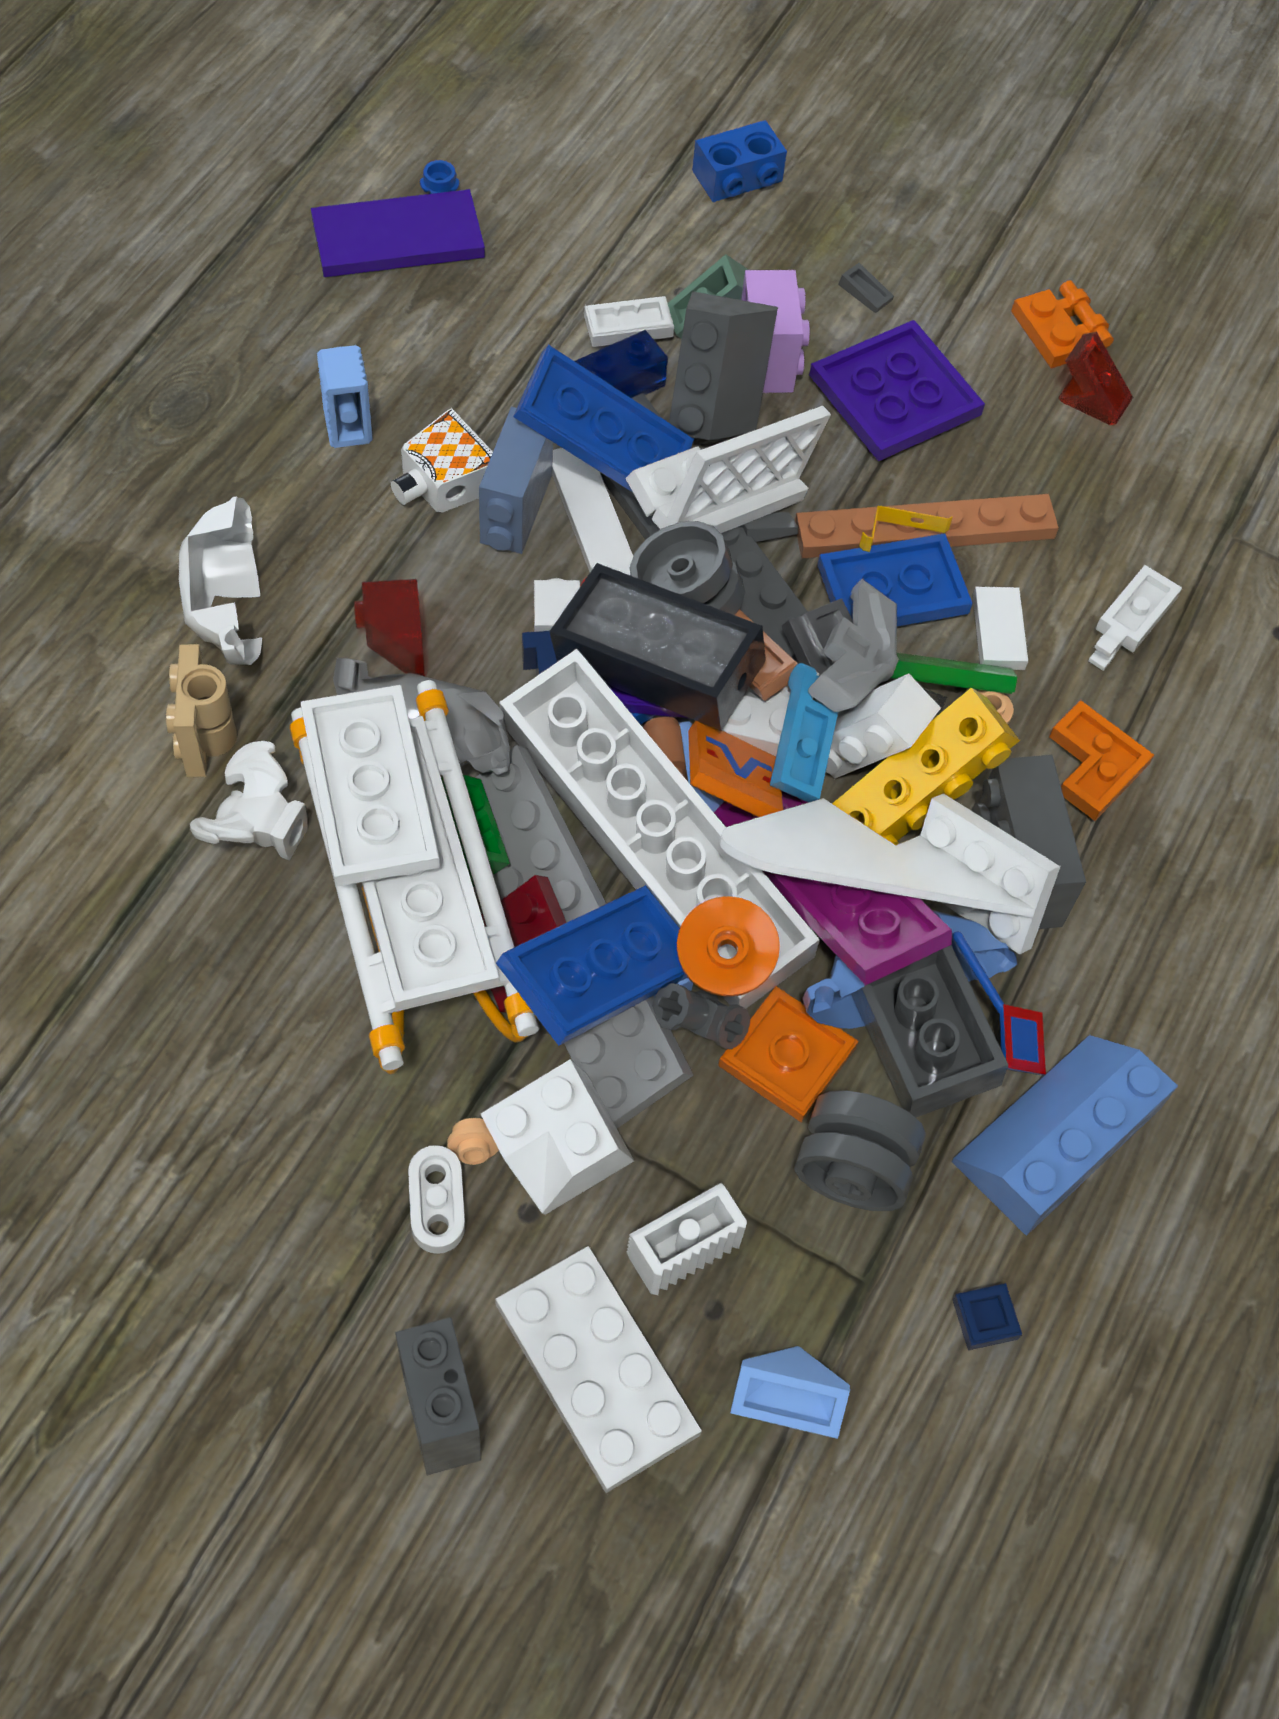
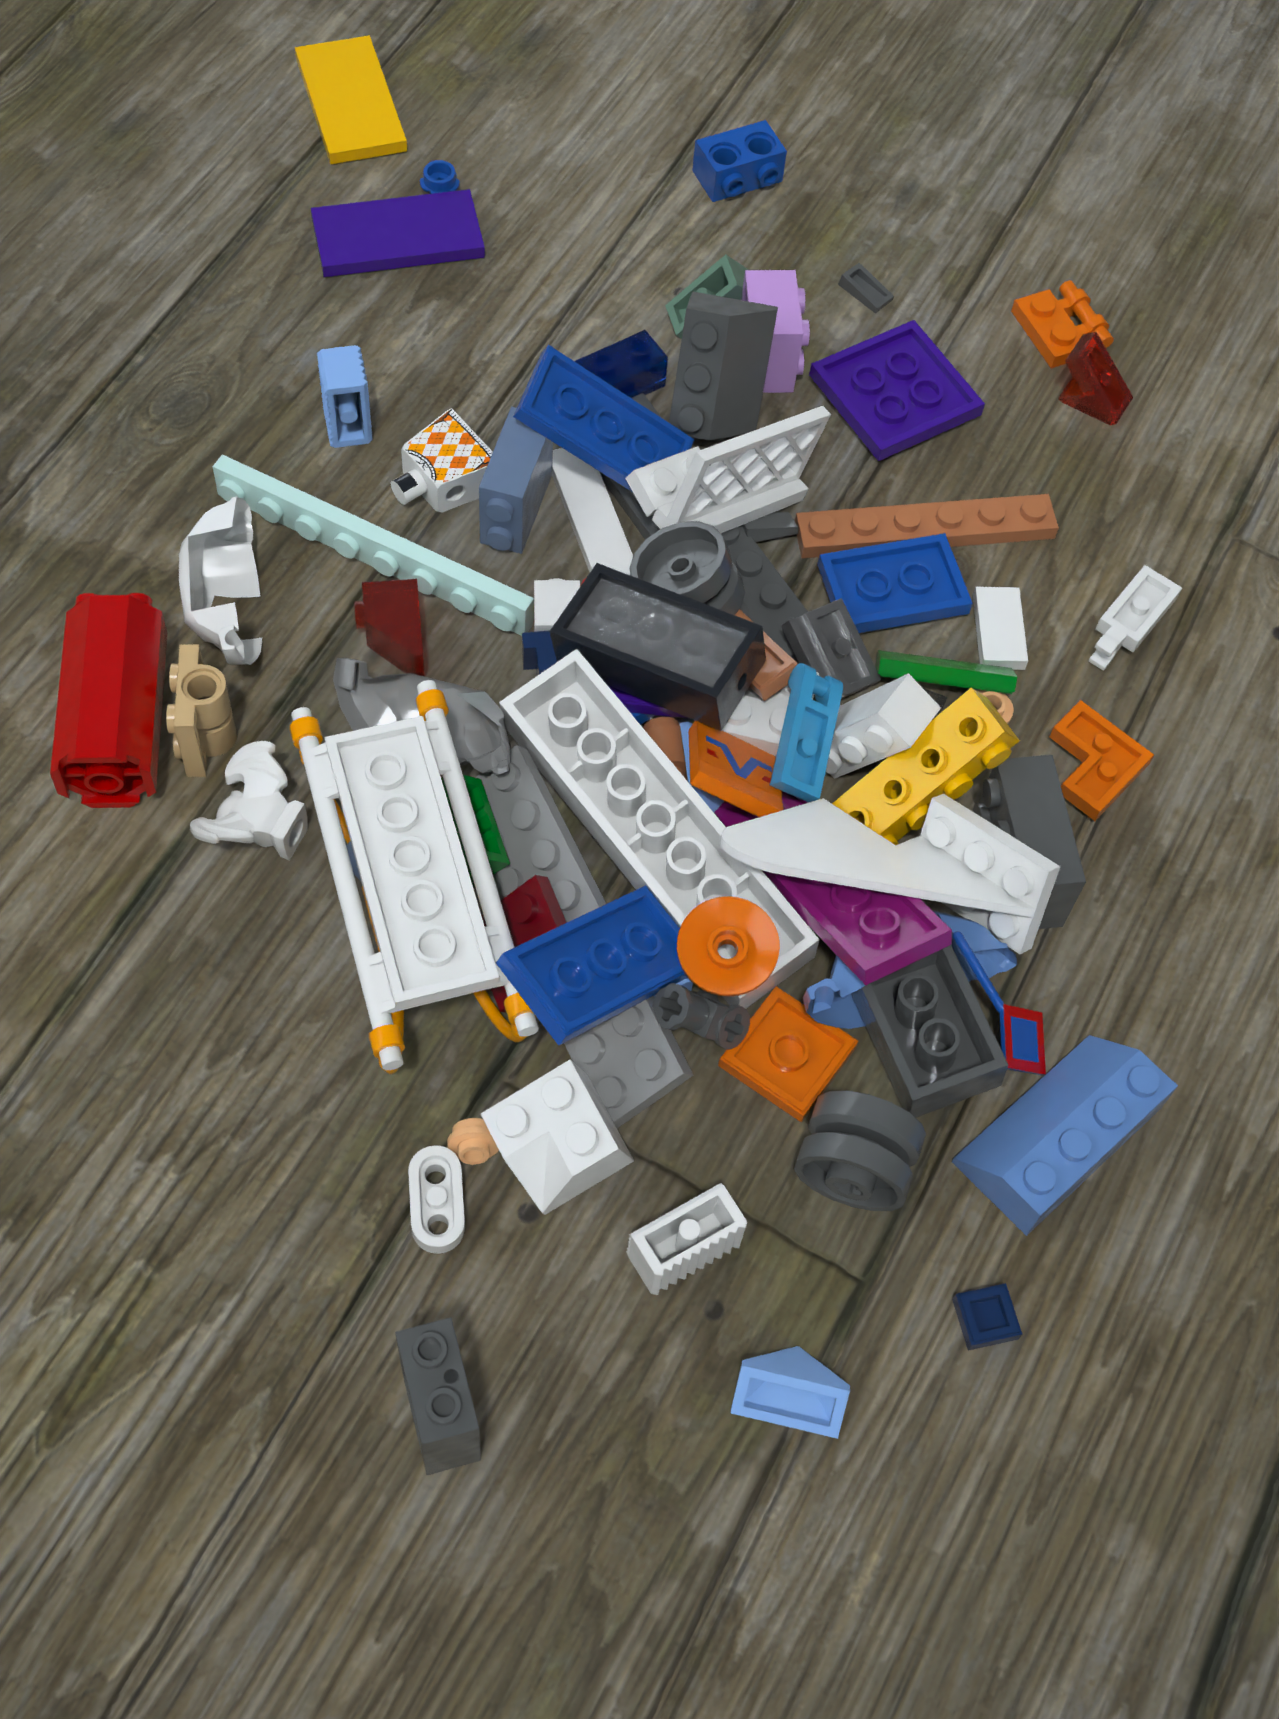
(110, 700): none -> red brick
(350, 99): none -> yellow tile
(369, 785): white plate -> none
(375, 546): none -> light aqua plate
(597, 1369): white plate -> none
(618, 320): white plate -> none
(861, 650): light grey plate -> none
(904, 517): yellow piece -> none

